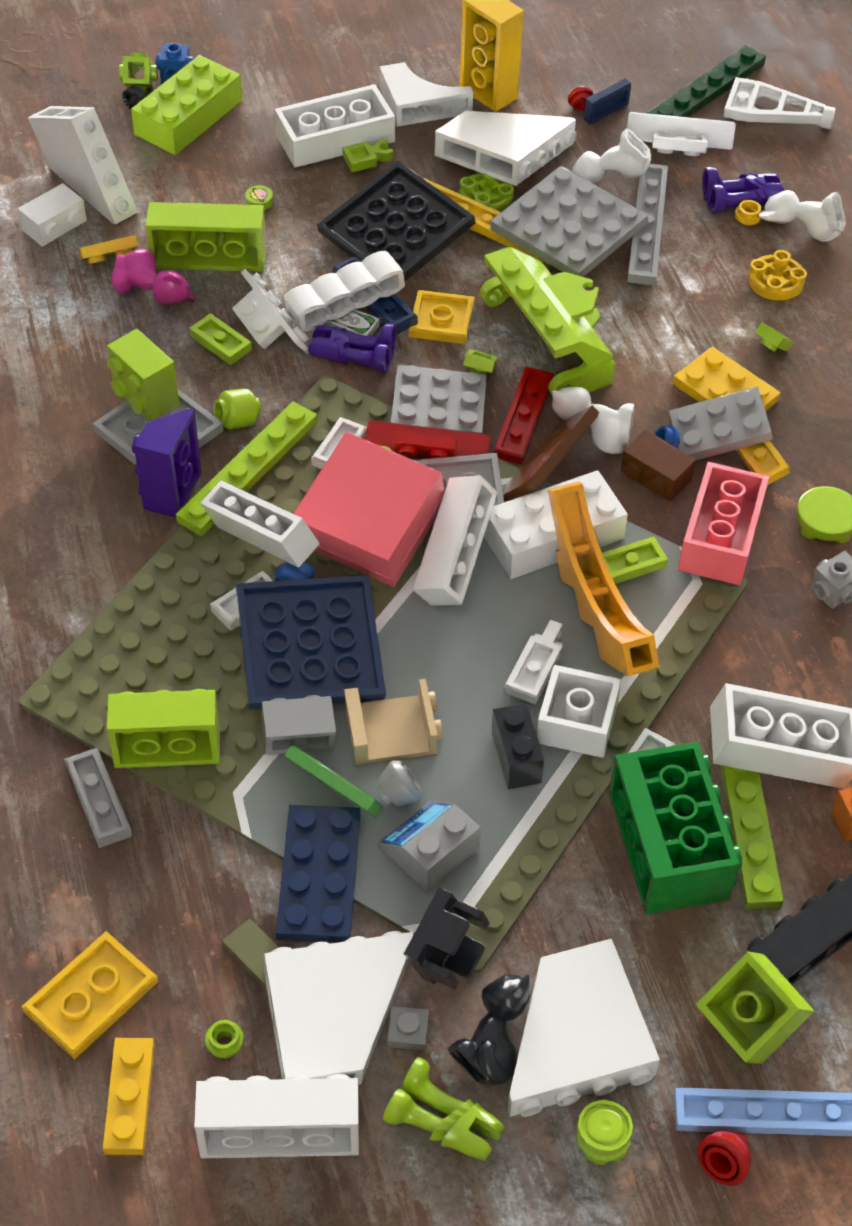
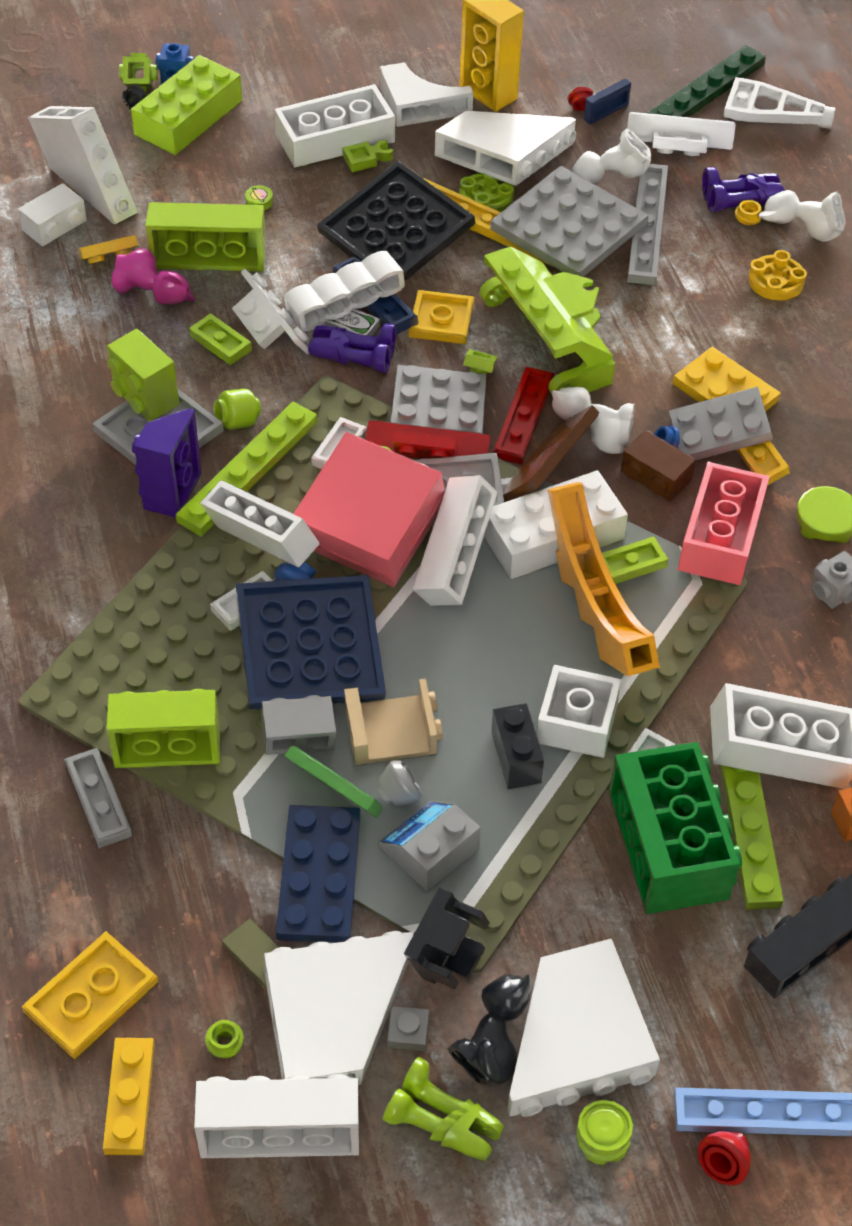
(535, 664): white hinge -> none
(754, 1008): lime brick -> none
(773, 338): lime plate -> none

